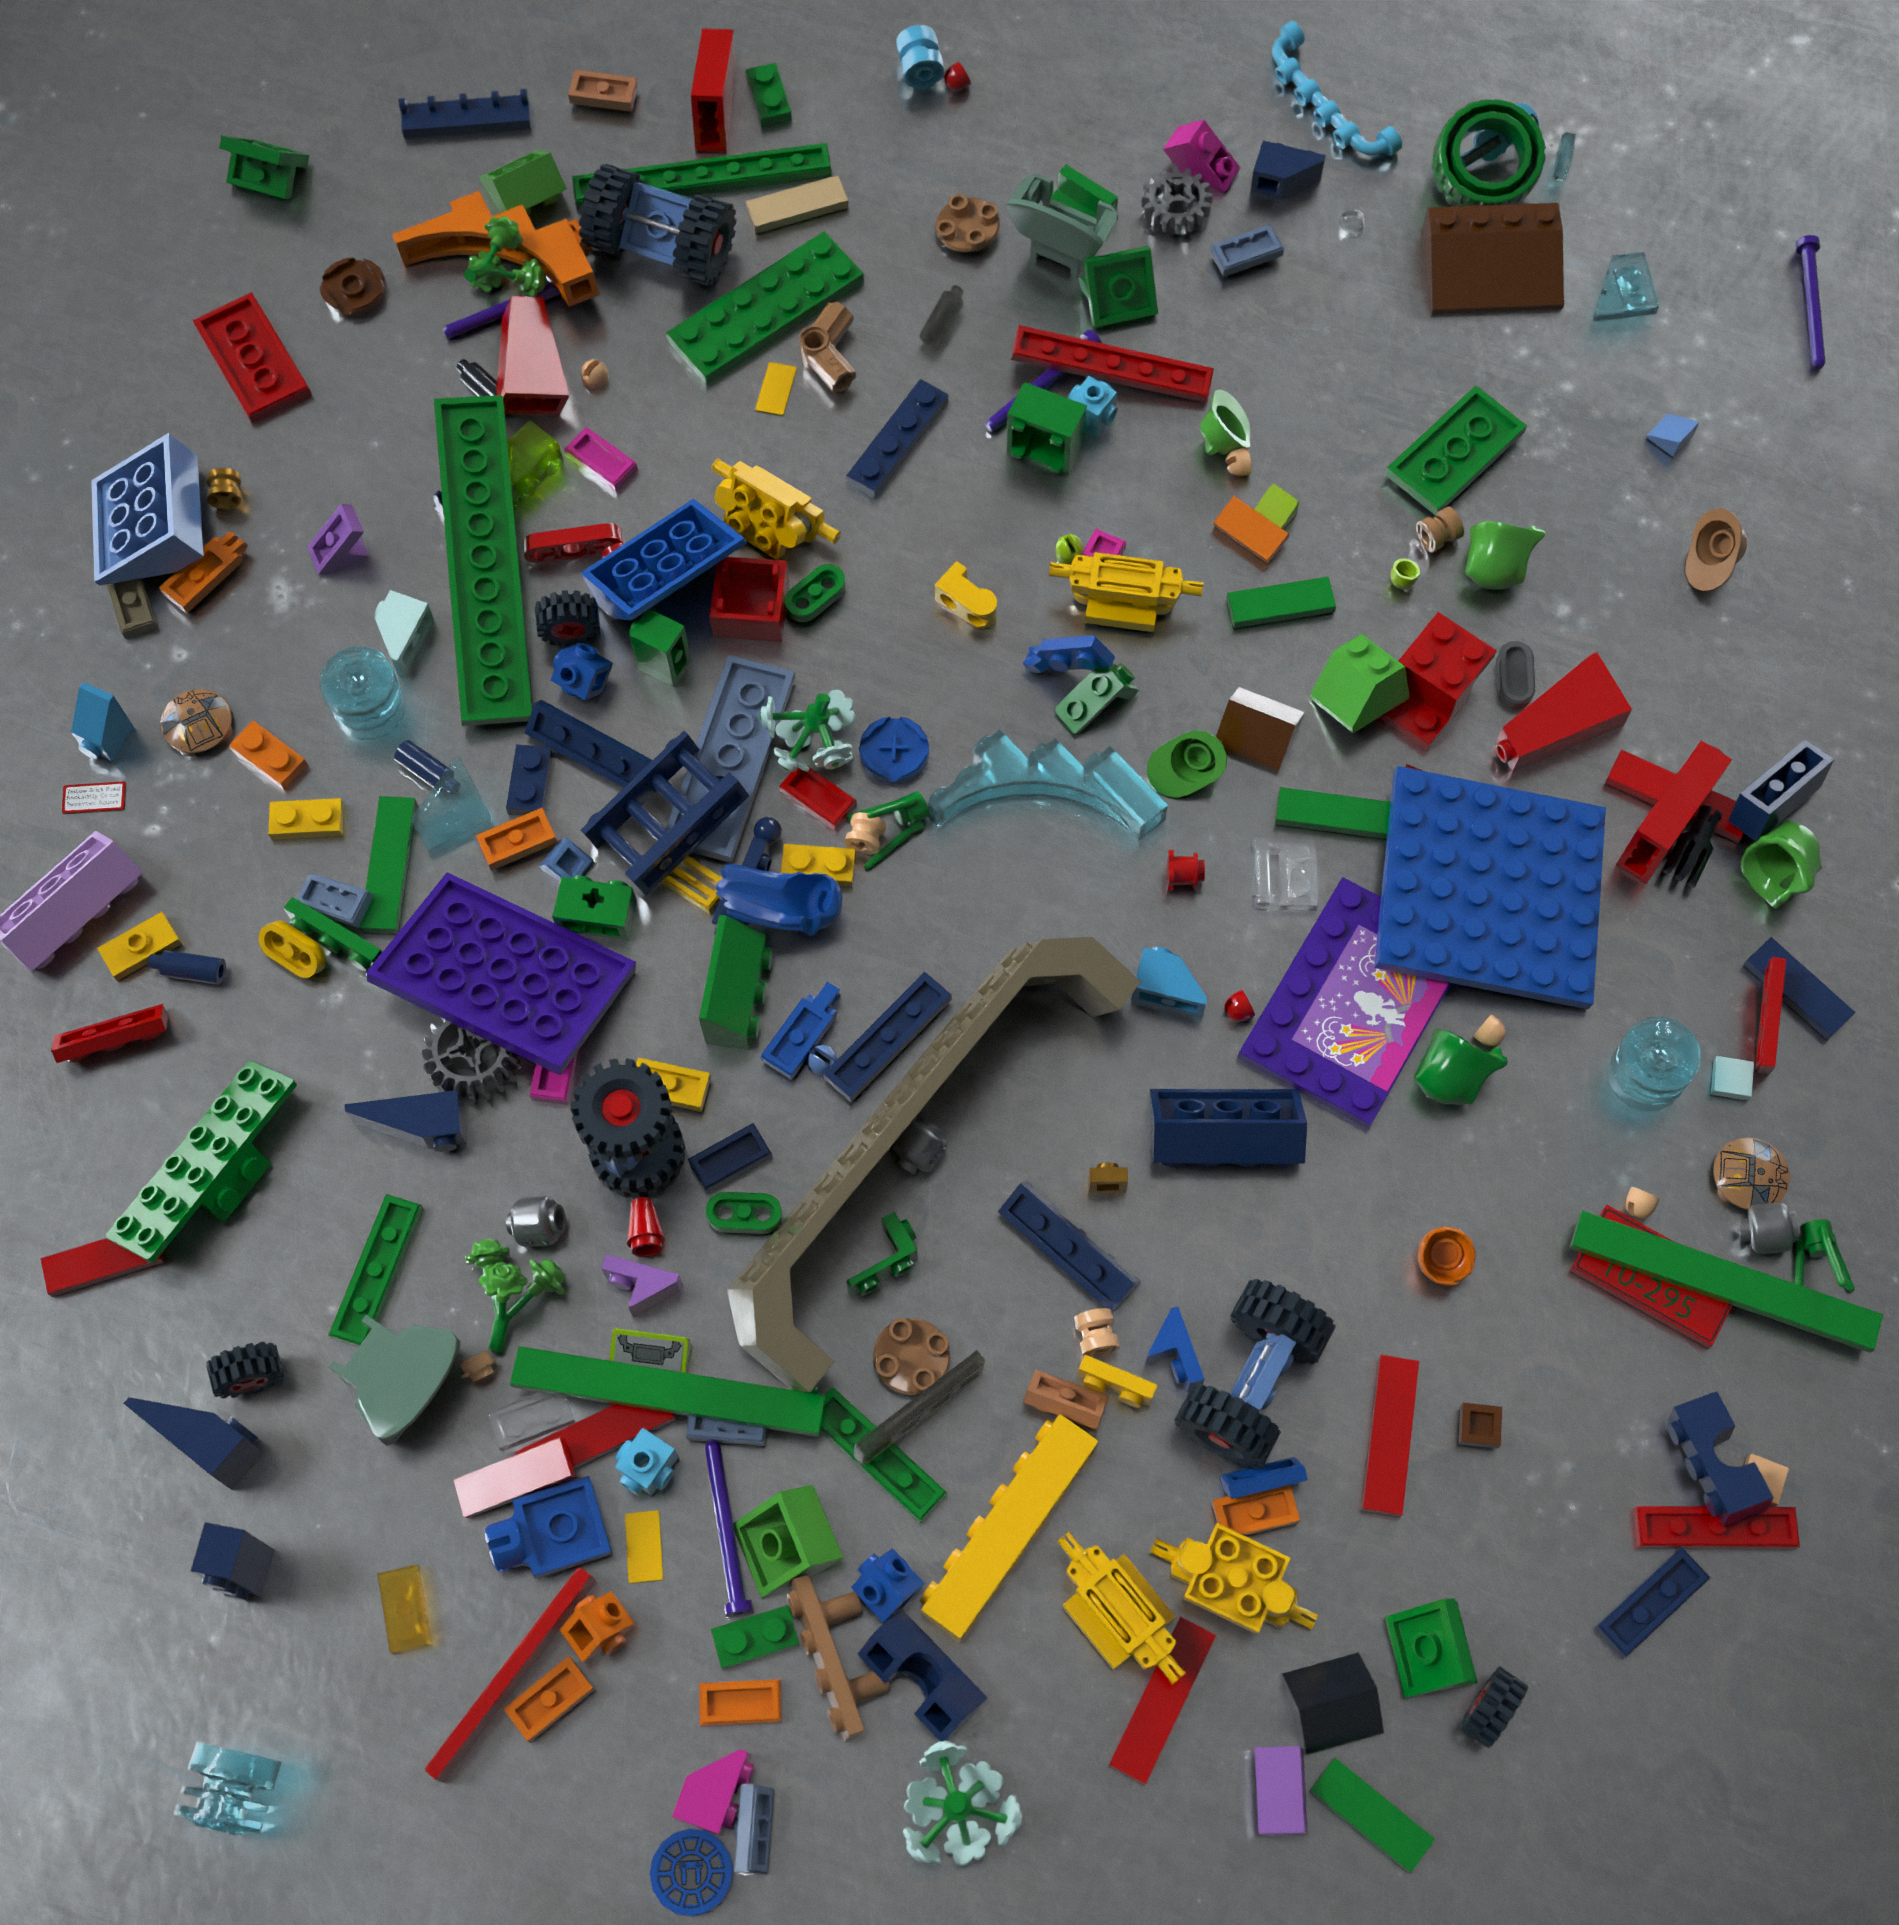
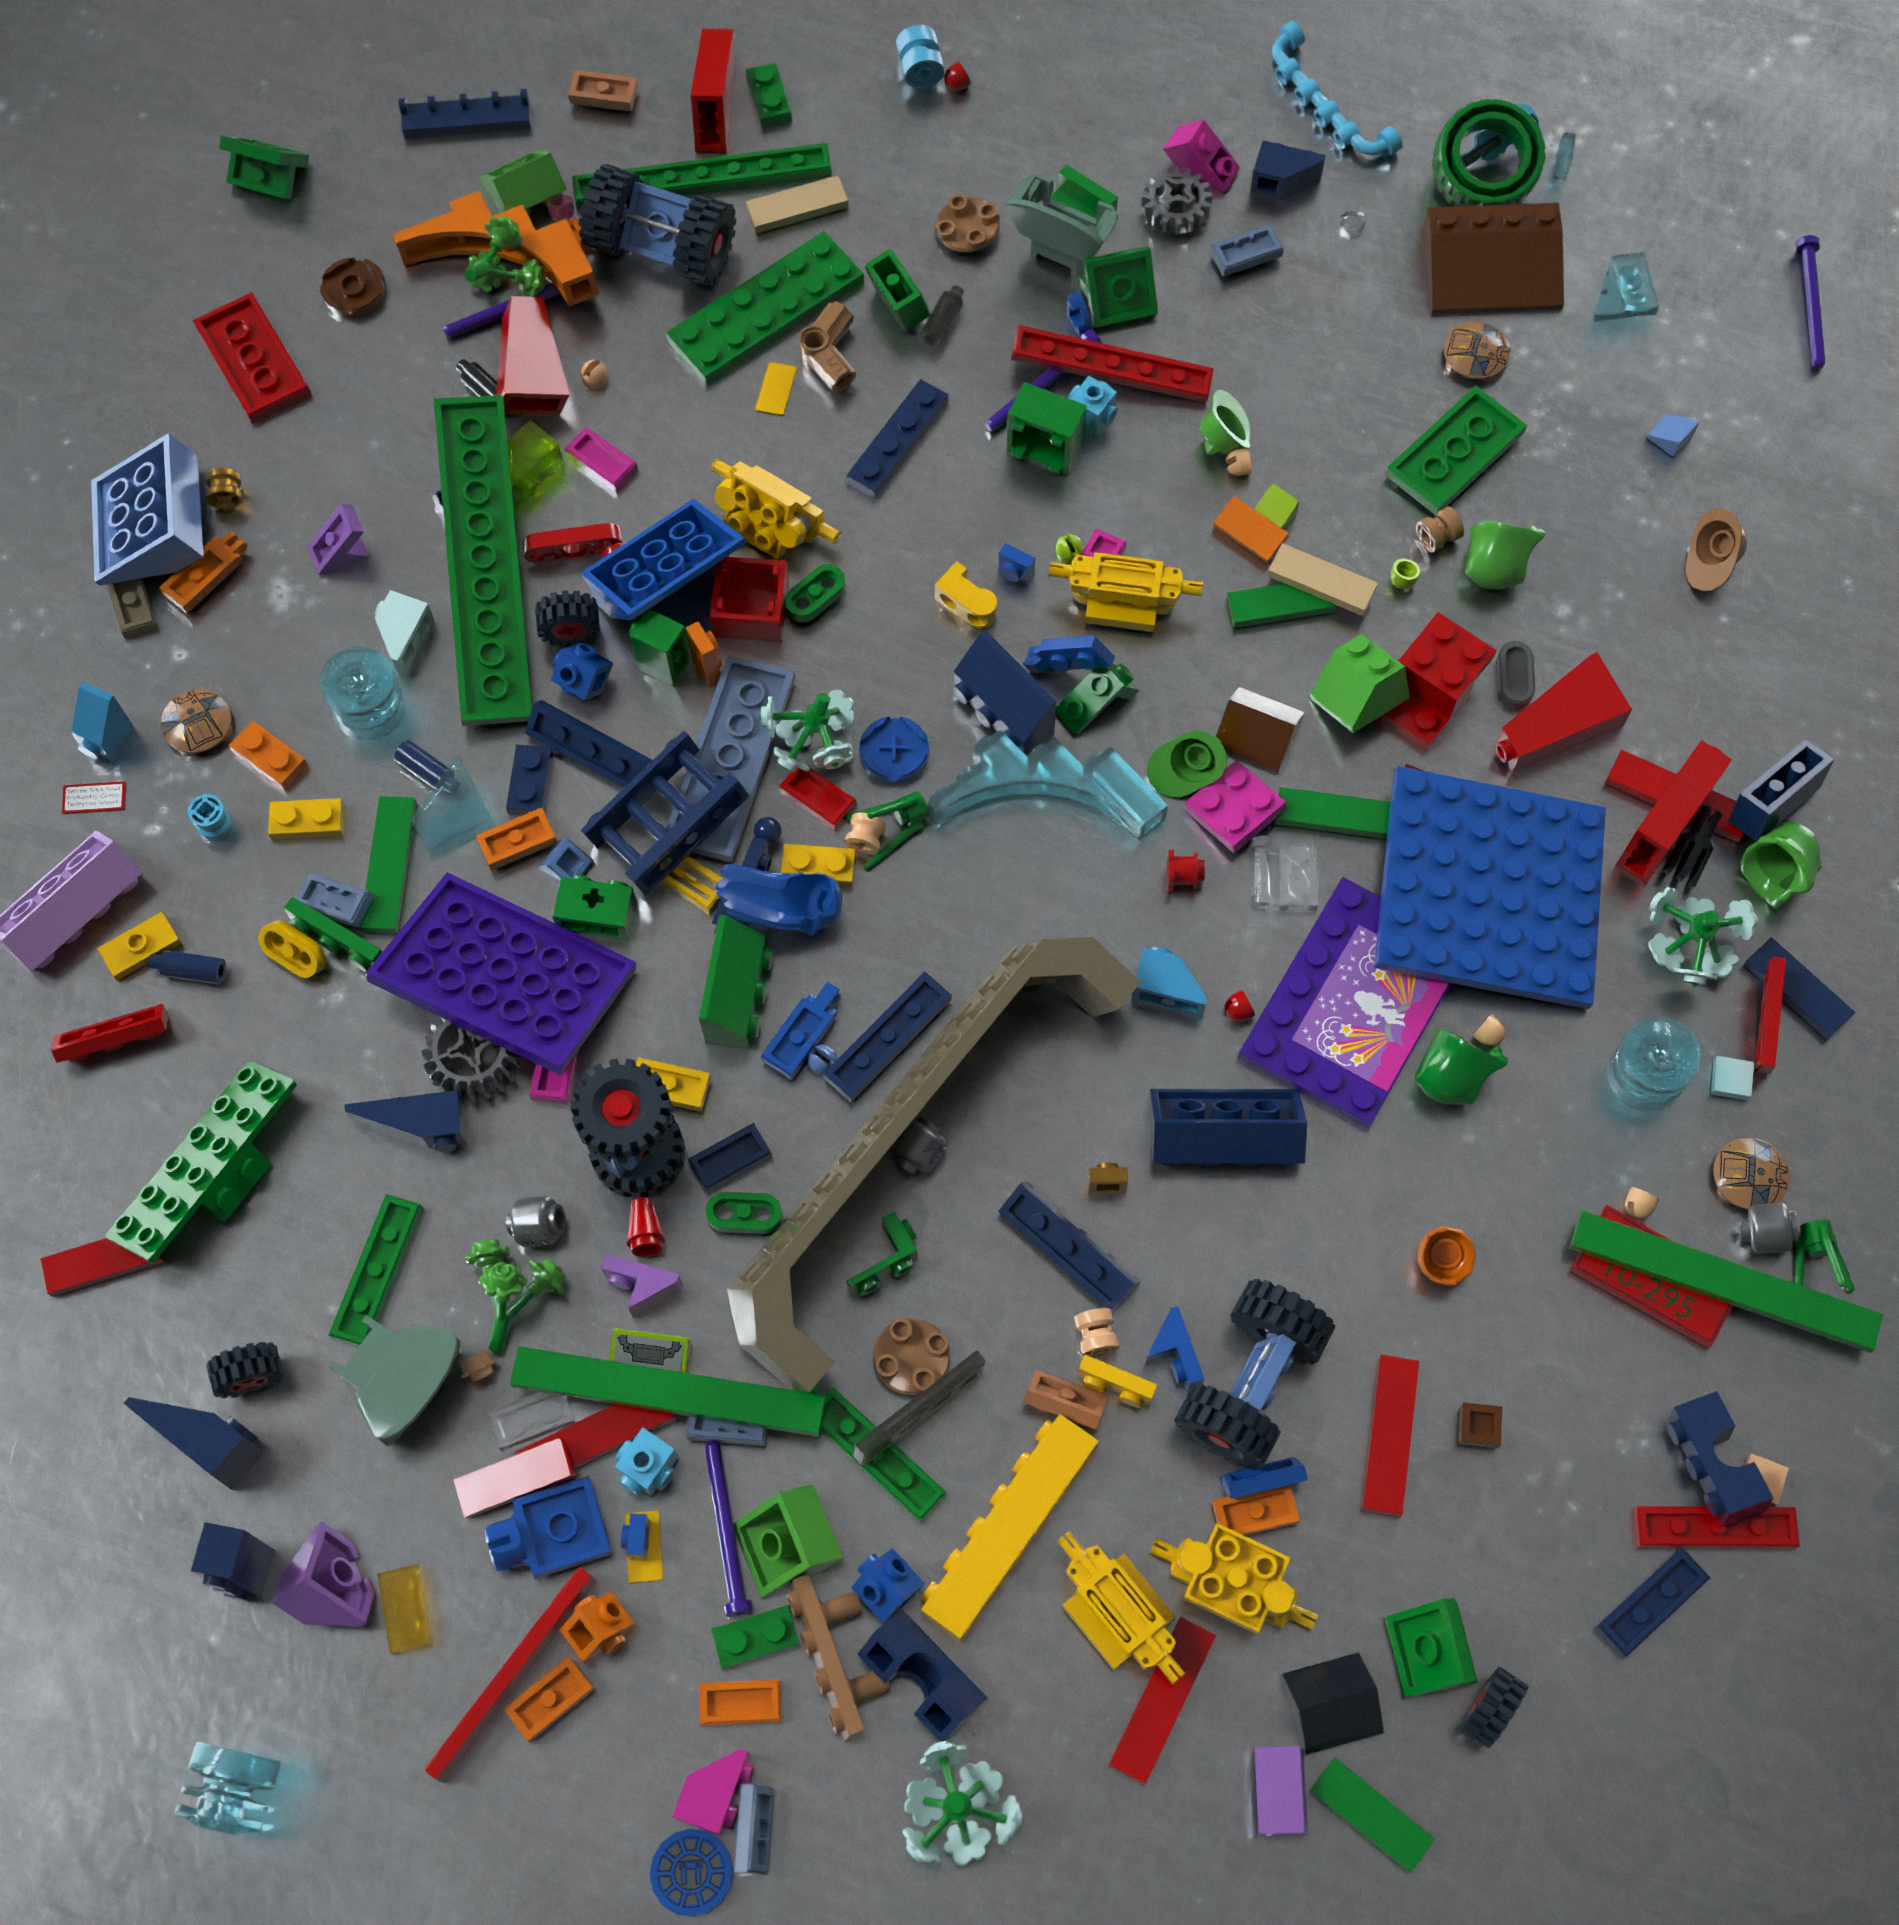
(217, 819): none -> medium azure wheel
(324, 1582): none -> medium lavender slope
(561, 208): none -> clear pink hinge
(636, 1537): none -> blue plate
(704, 654): none -> orange plate
(897, 289): none -> green brick
(1004, 694): none -> dark blue slope
(1016, 564): none -> blue plate
(1078, 313): none -> blue tile
(1235, 806): none -> dark pink plate
(1322, 579): none -> tan tile
(1476, 351): none -> medium nougat dish
(1700, 924): none -> light aqua plant

